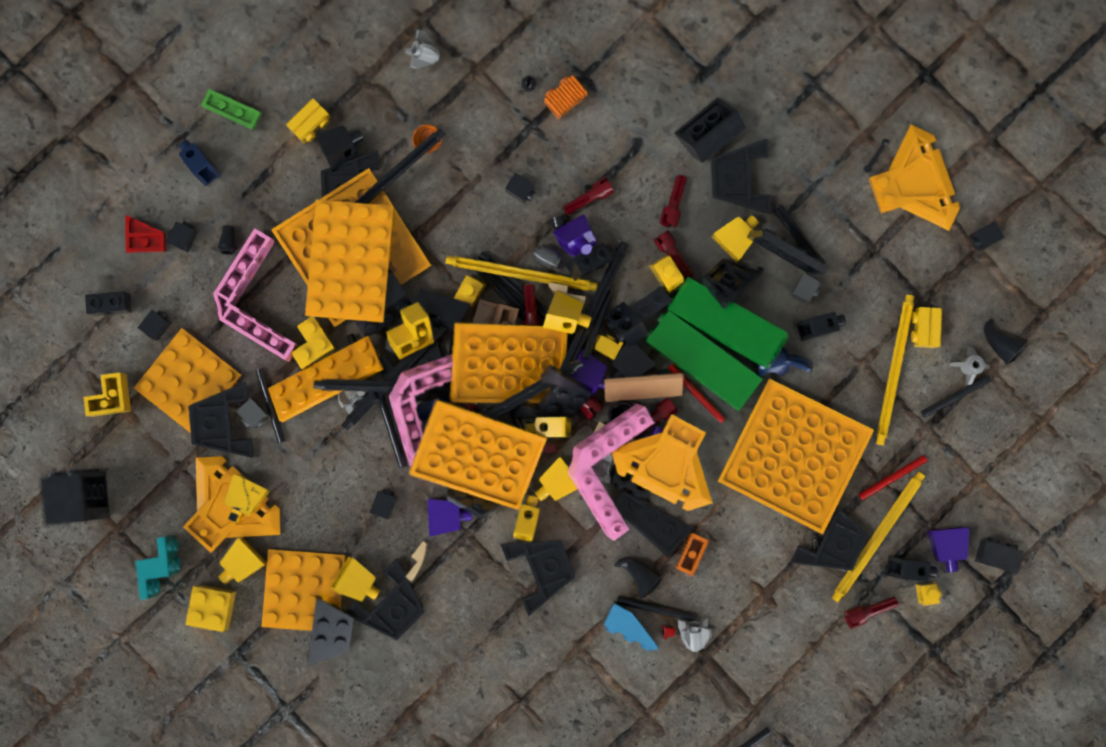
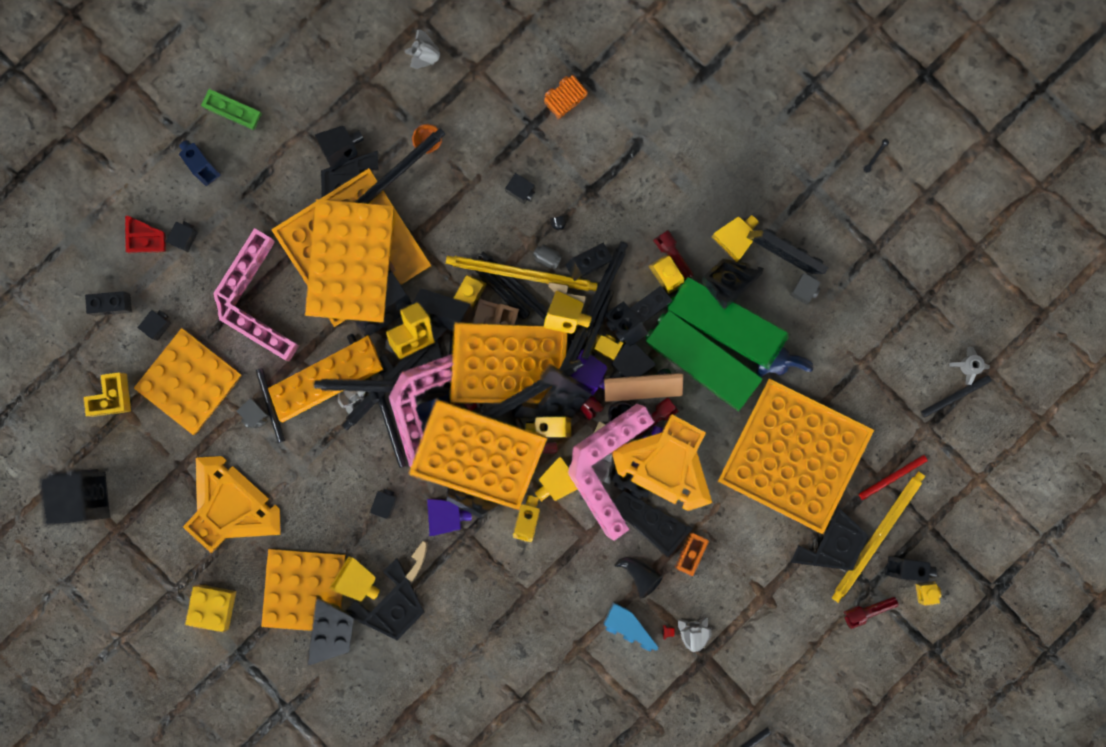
(152, 568): teal bracket -> none
(211, 422): black wing -> none
(227, 241): black cone -> none
(240, 562): yellow torso -> none
(243, 497): yellow torso -> none
(309, 121): yellow brick -> none
(317, 346): yellow brick -> none
(530, 306): dark red piece -> none
(532, 86): black hinge -> none
(549, 567): black wing -> none
(576, 237): dark purple torso -> none
(600, 189): dark red piece -> none
(654, 608): black bar -> none
(671, 213): dark red piece -> none
(698, 395): red bar -> none
(710, 130): black slope -> none
(732, 177): black wing -> none
(796, 232): black axle -> none
(820, 326): black torso -> none
(895, 369): yellow piece -> none
(917, 181): light orange plate -> none
(927, 327): yellow brick -> none
(949, 545): dark purple torso -> none
(986, 236): black brick -> none
(998, 555): black brick -> none
(1005, 346): black hat -> none

